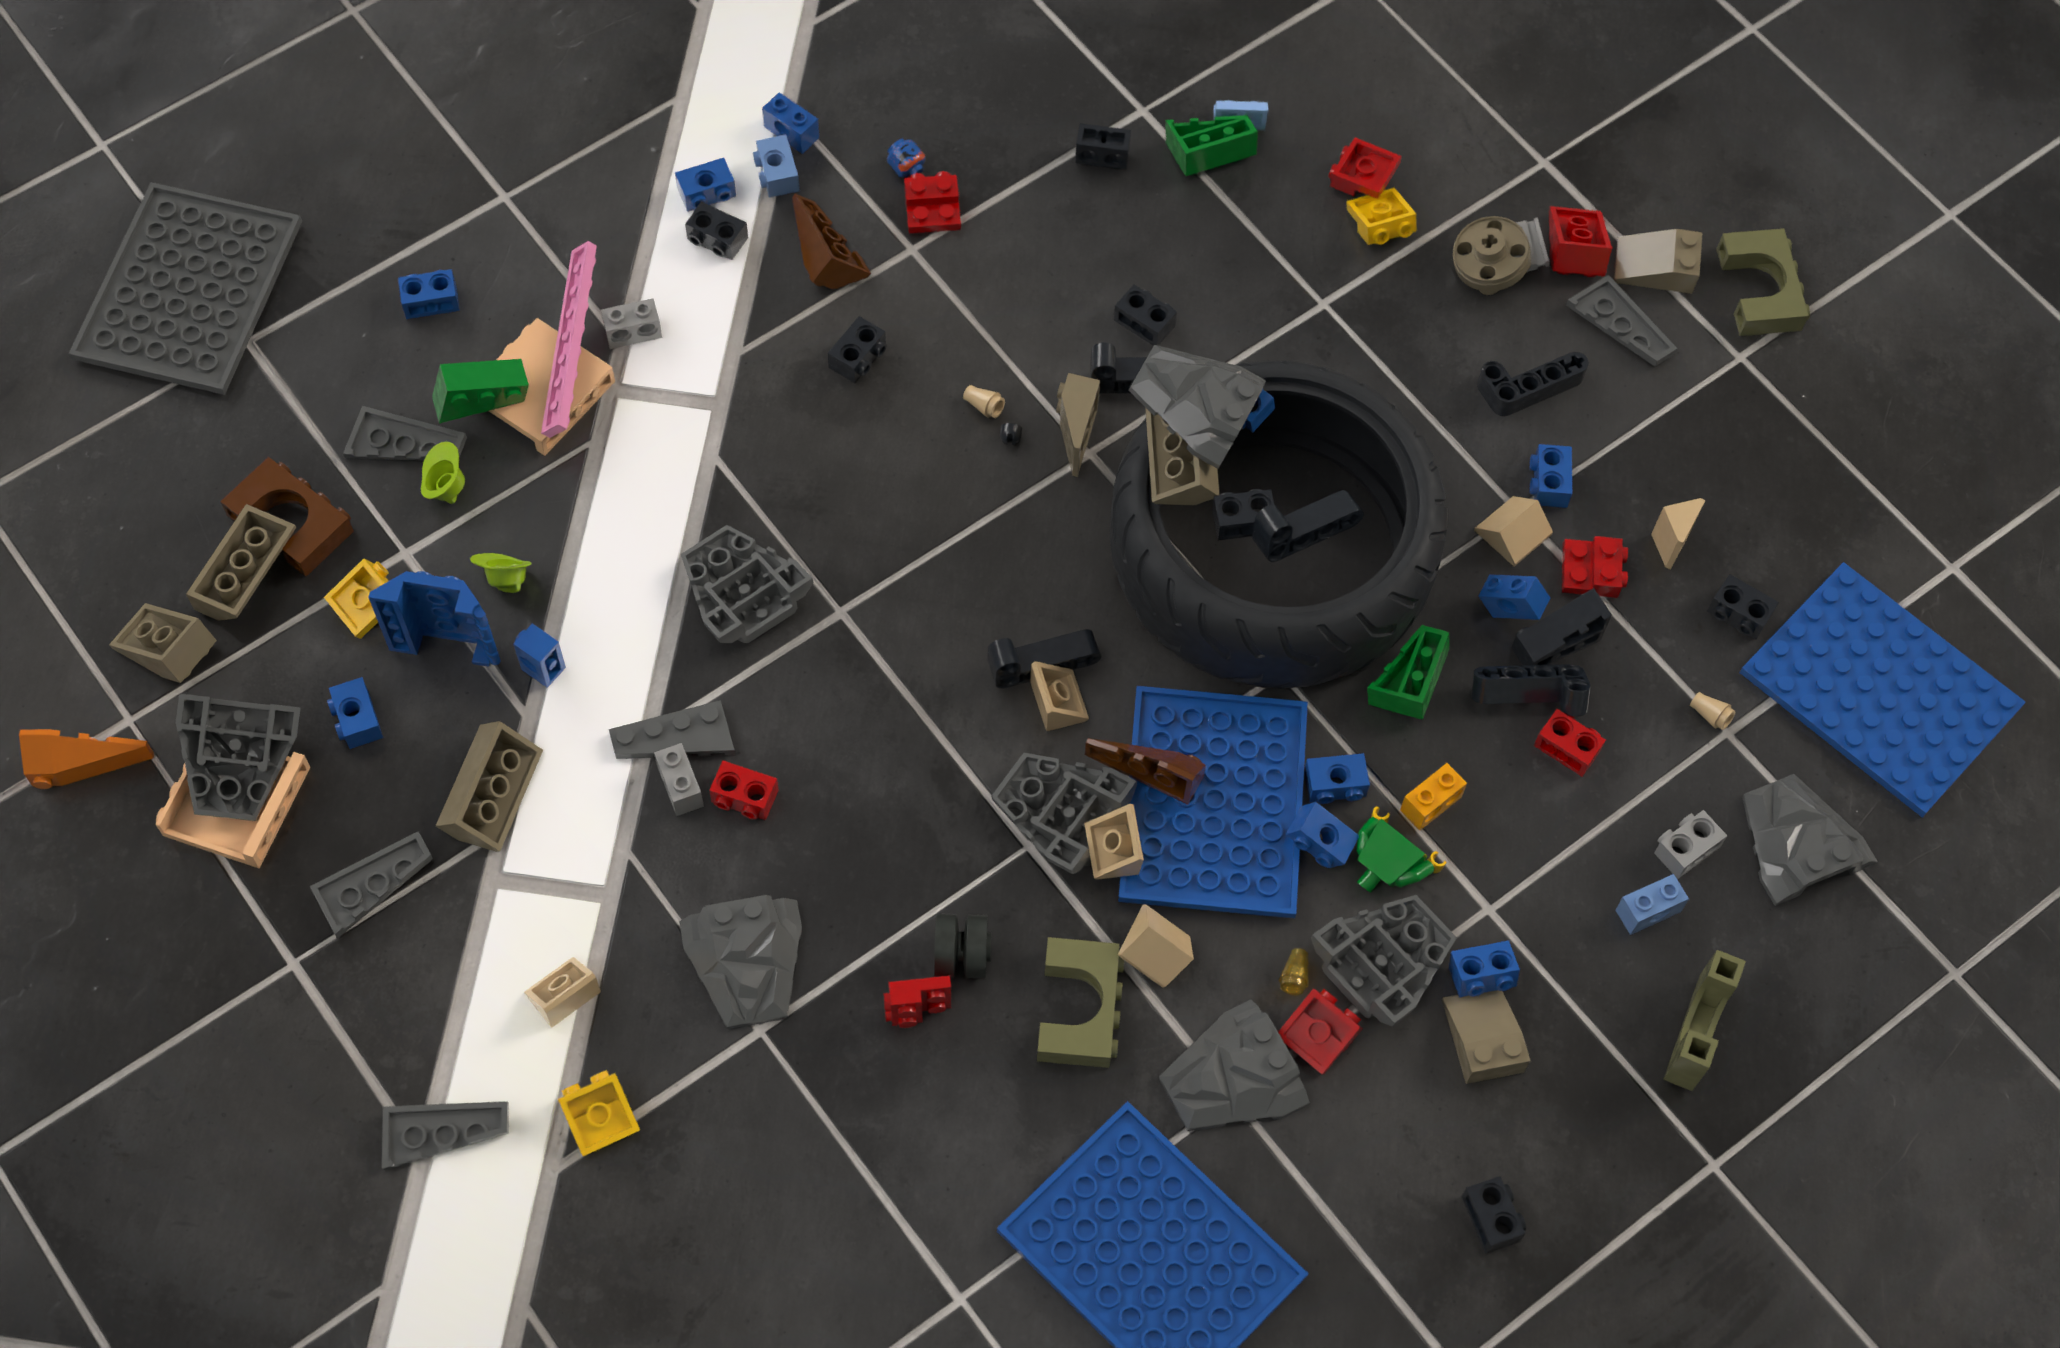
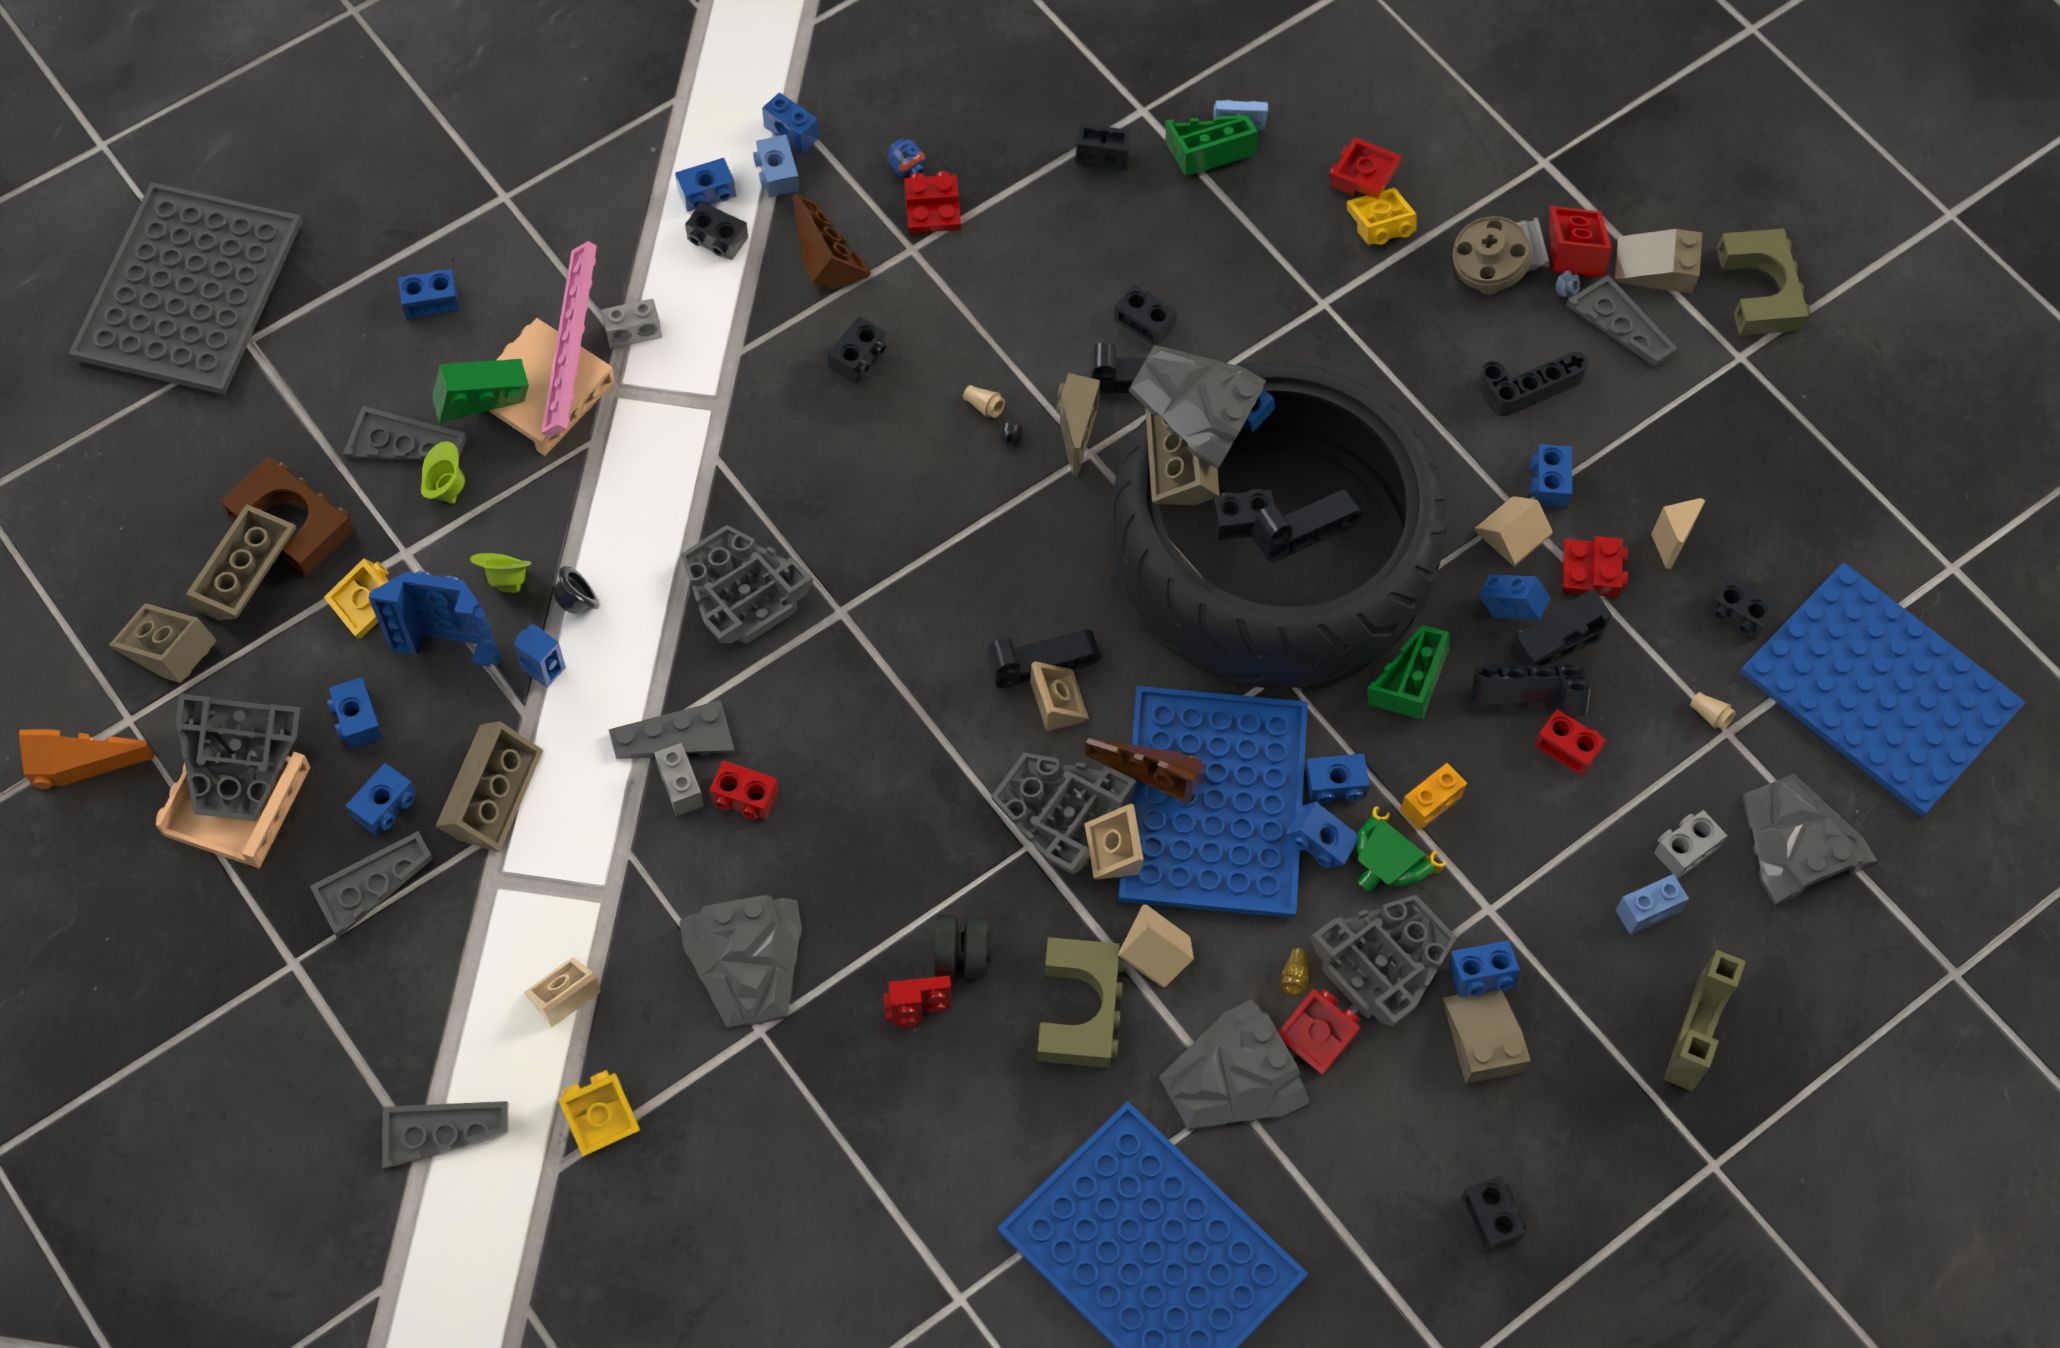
(383, 784): none -> blue brick
(574, 591): none -> black hat
(1567, 285): none -> sand blue plate

